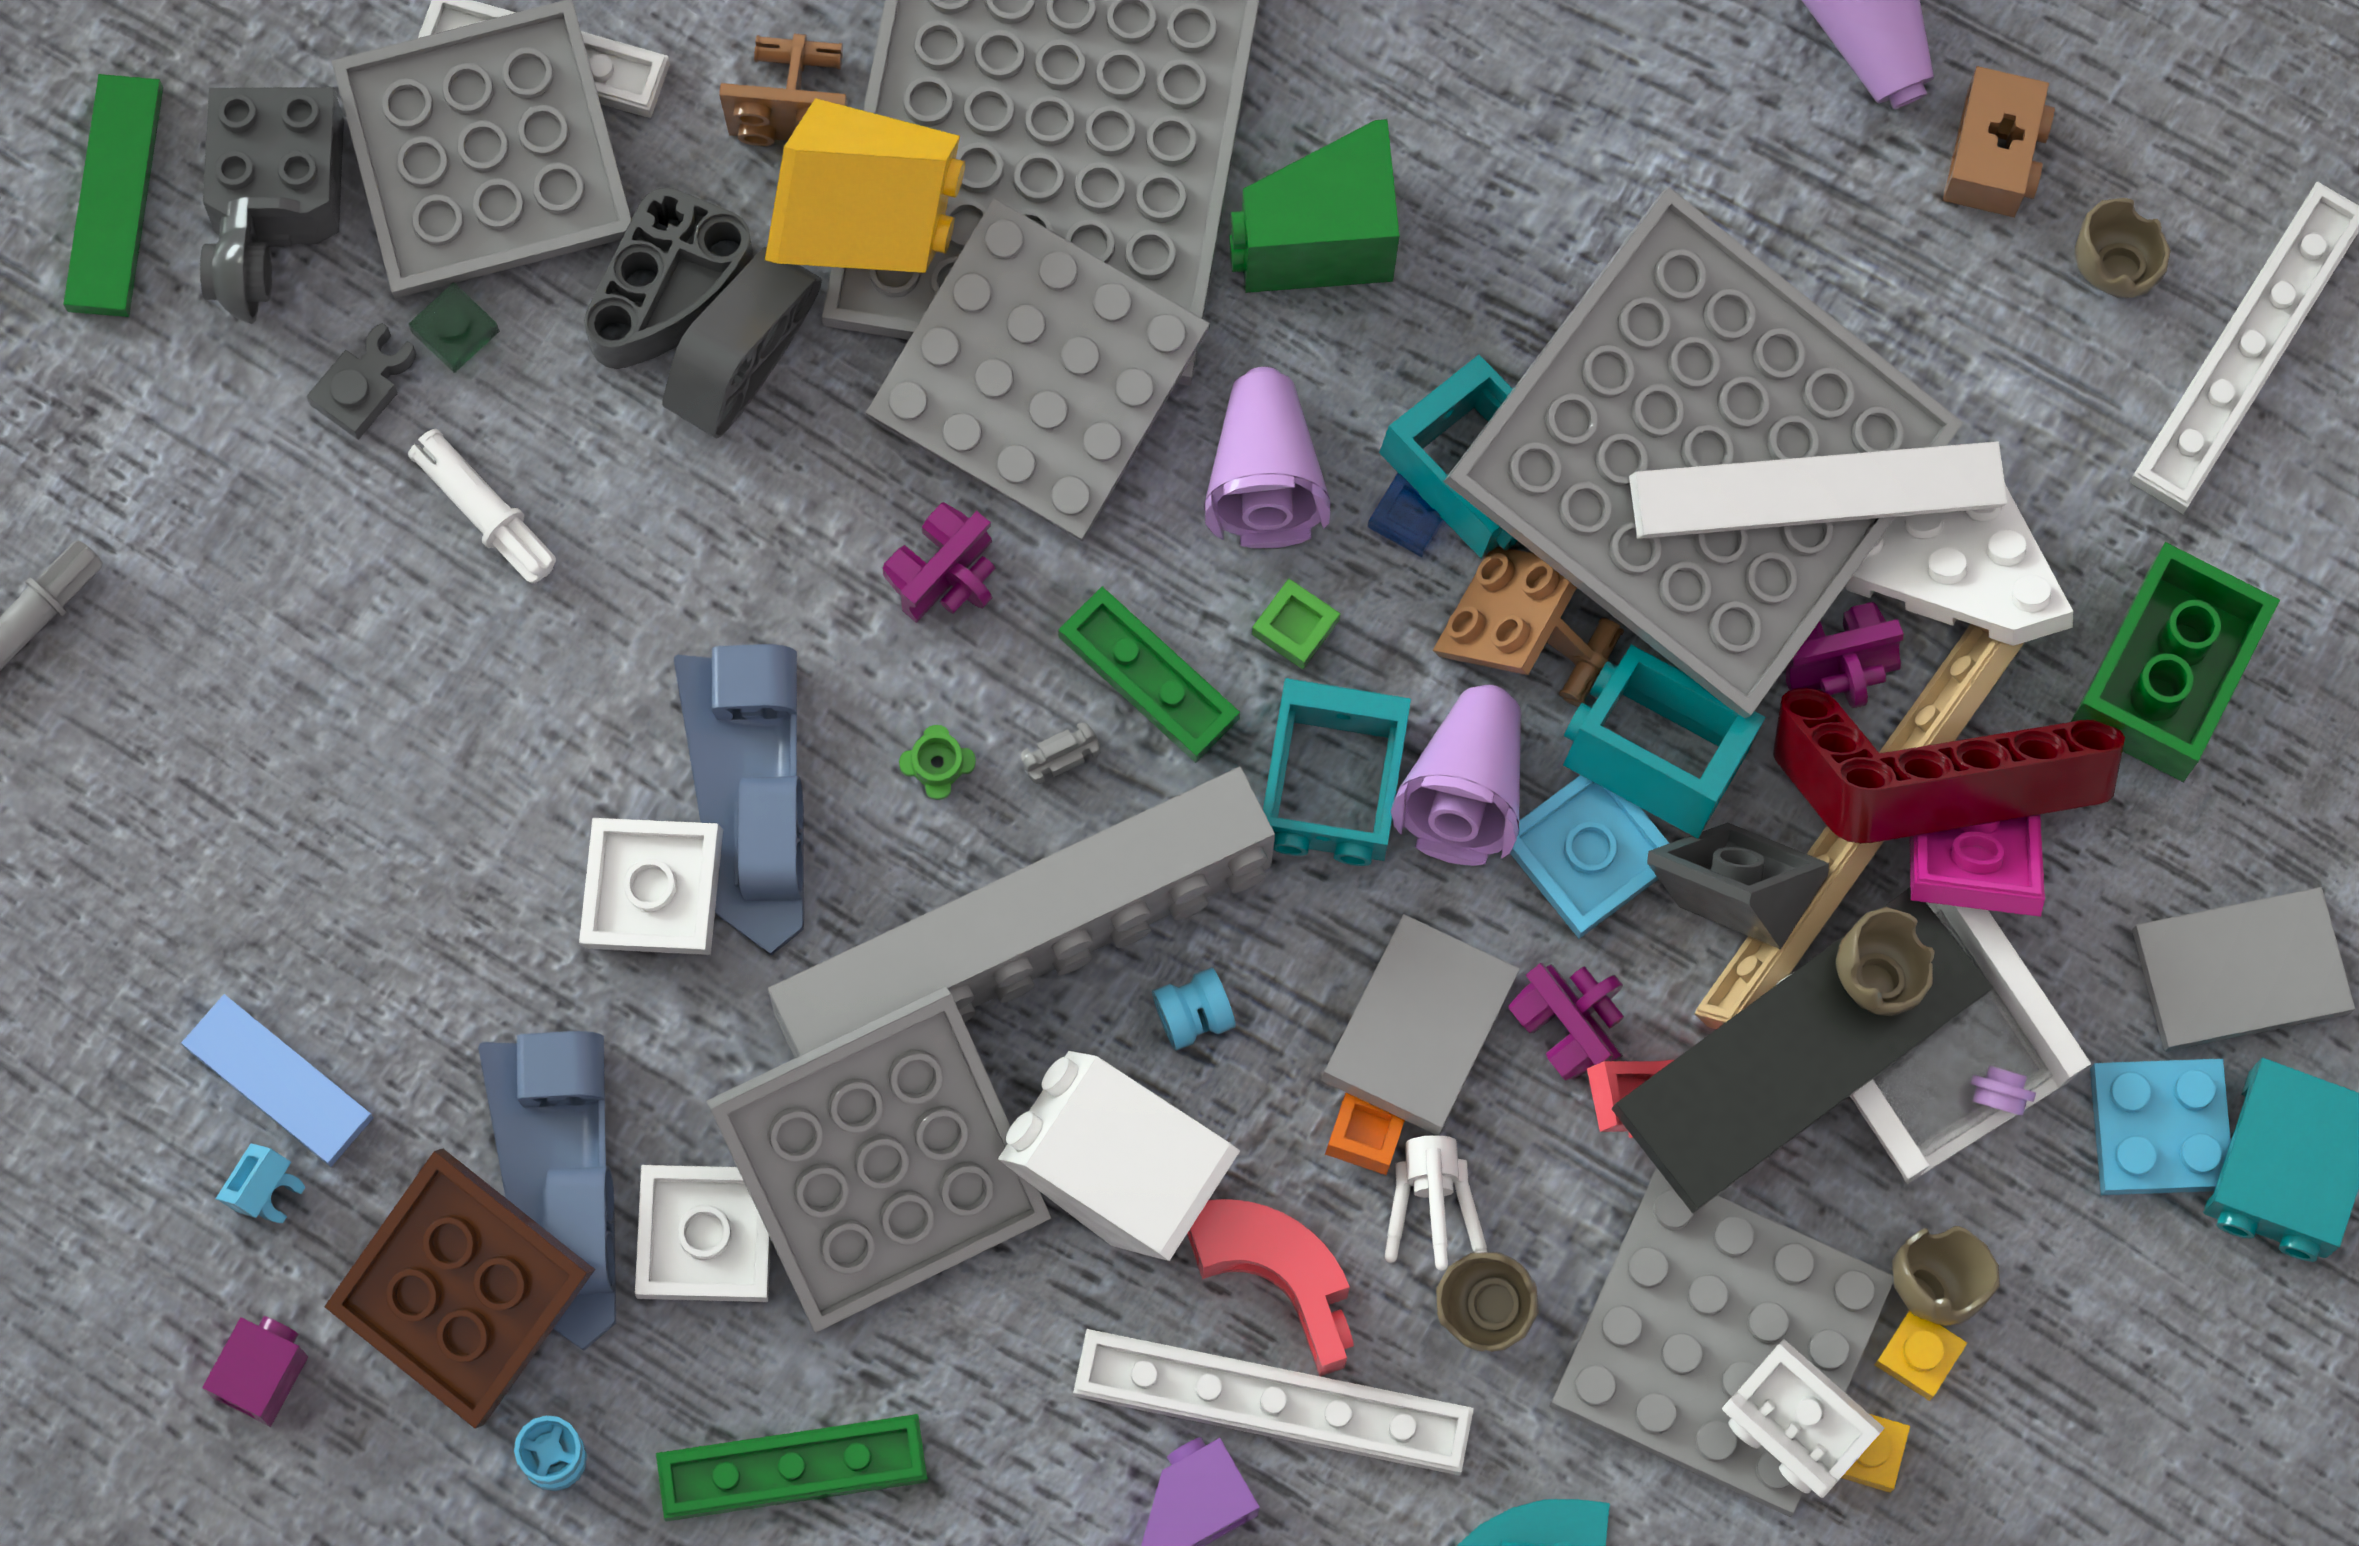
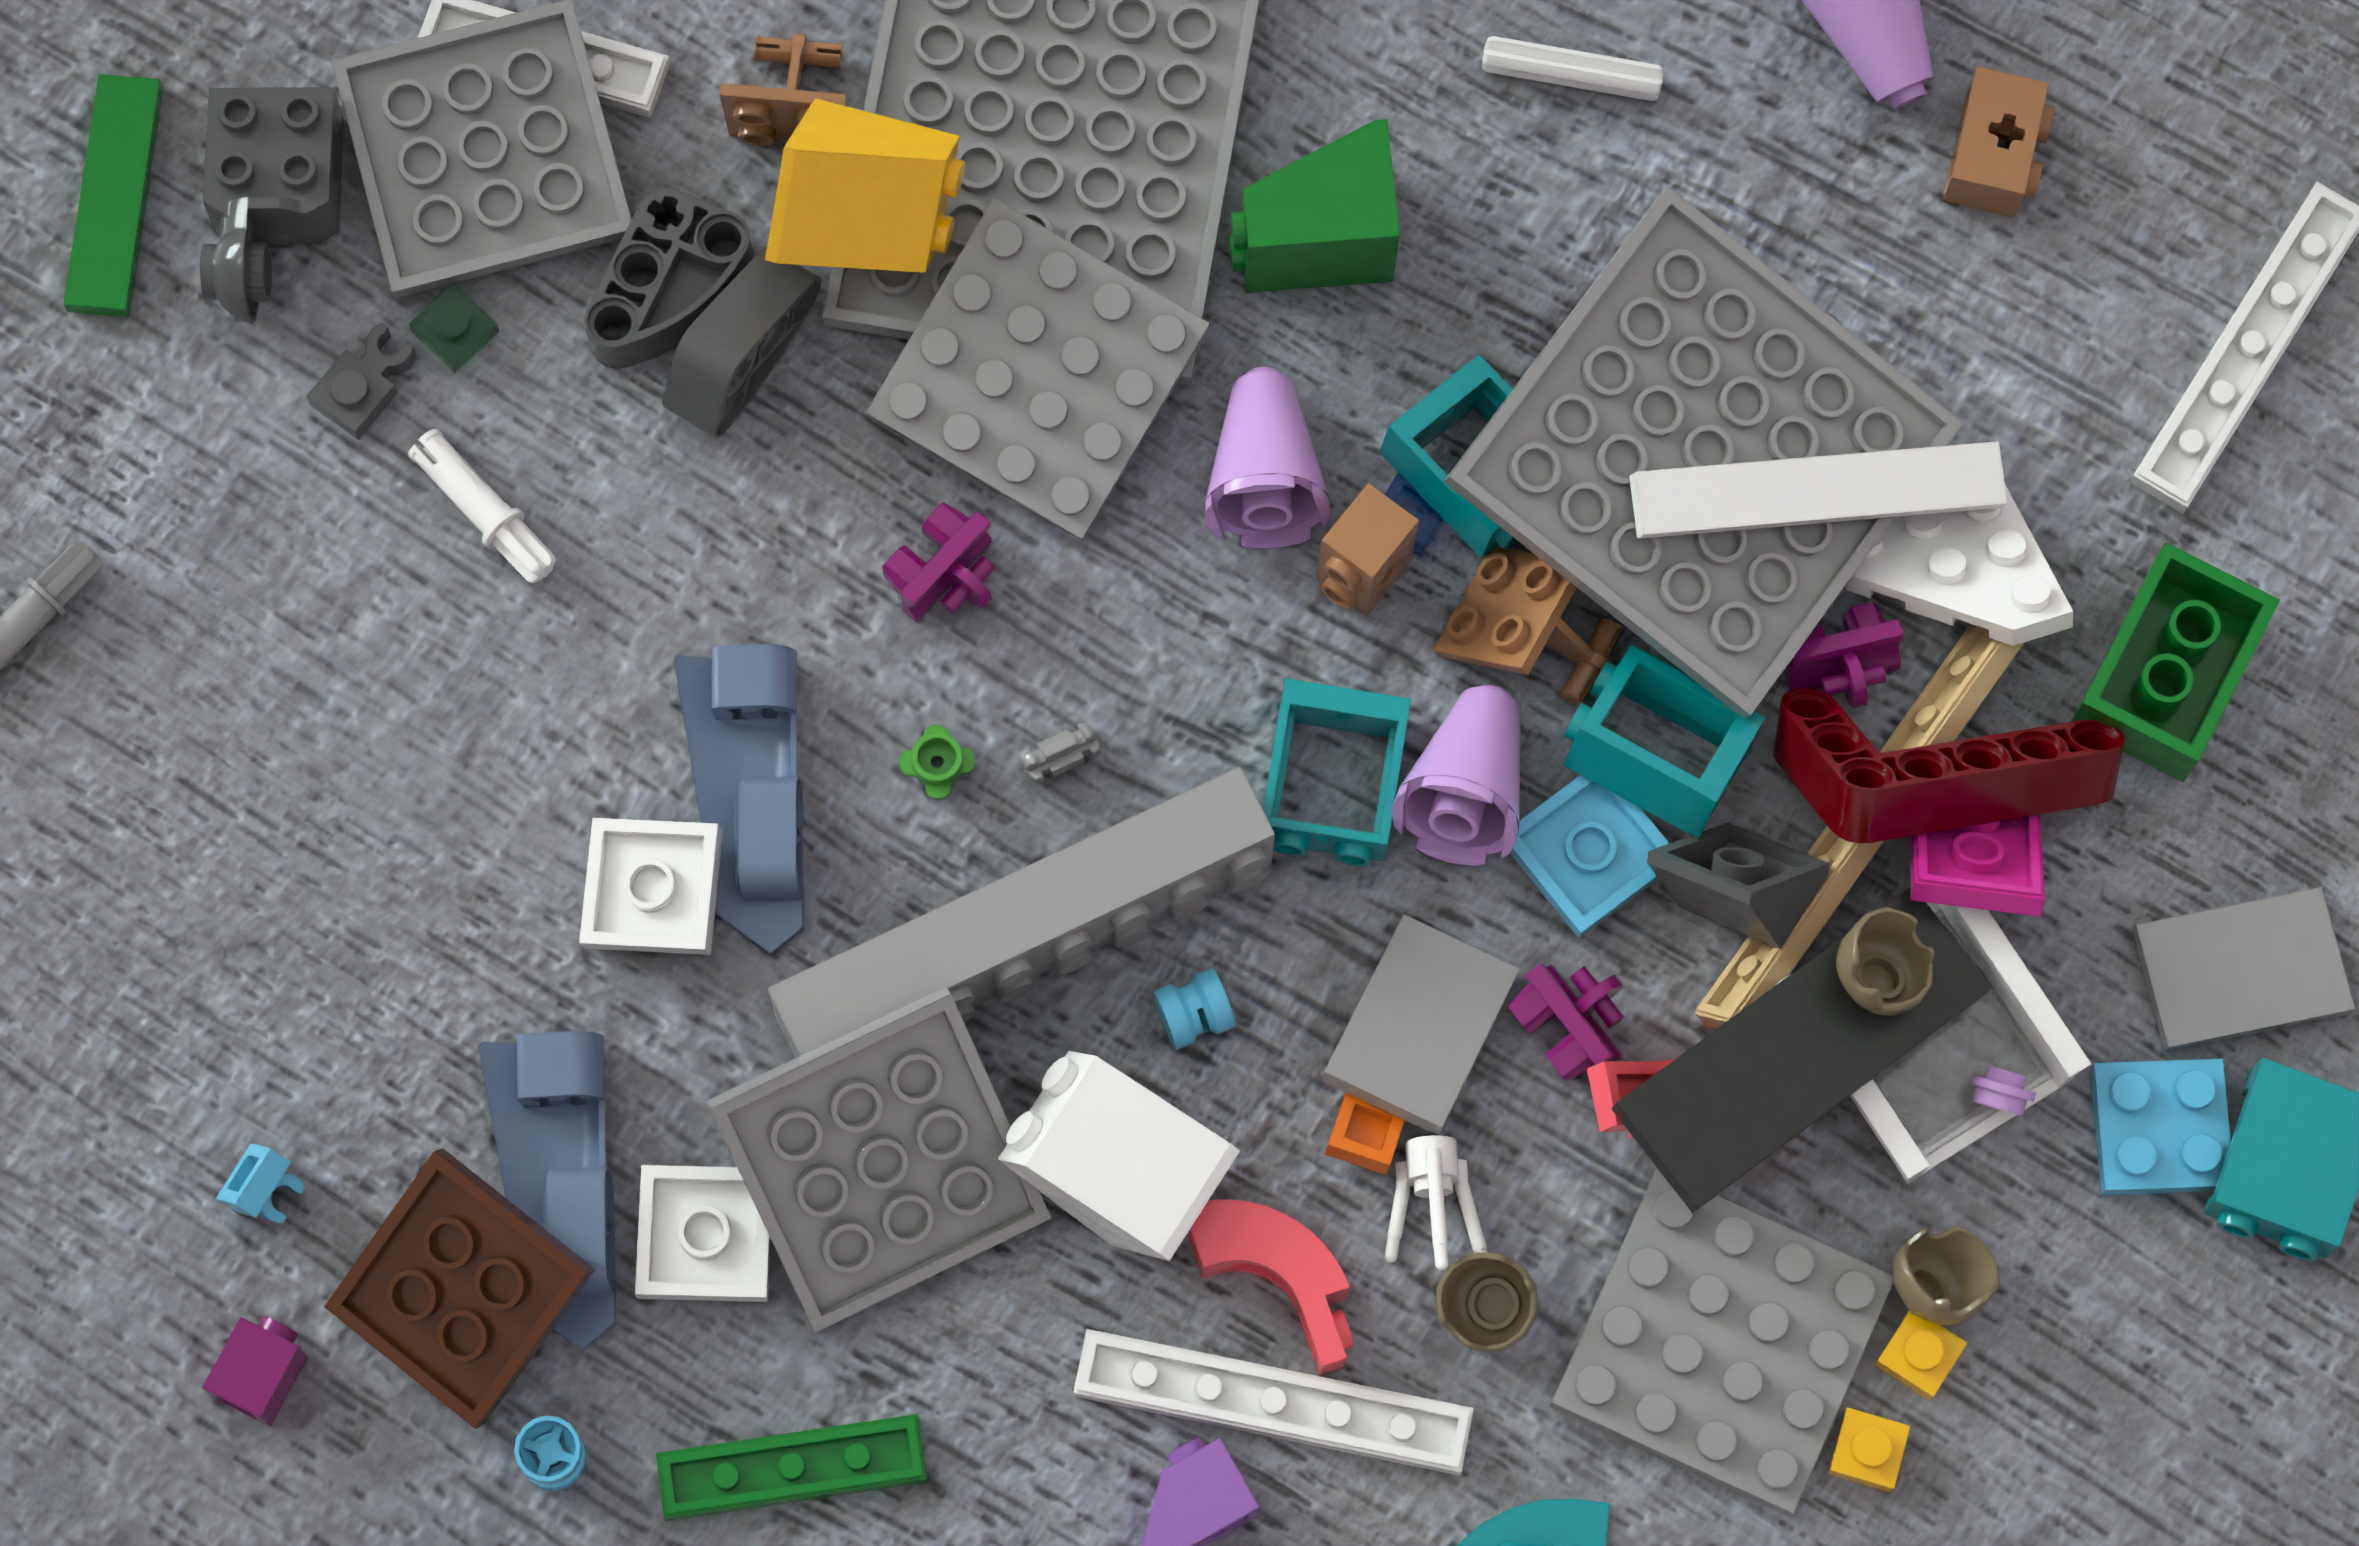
(277, 1080): light blue tile -> none
(1149, 674): green plate -> none
(1295, 623): bright green plate -> none
(1366, 551): none -> medium nougat brick
(1572, 68): none -> white axle
(1801, 1420): white bracket -> none
(2121, 249): dark tan hair -> none

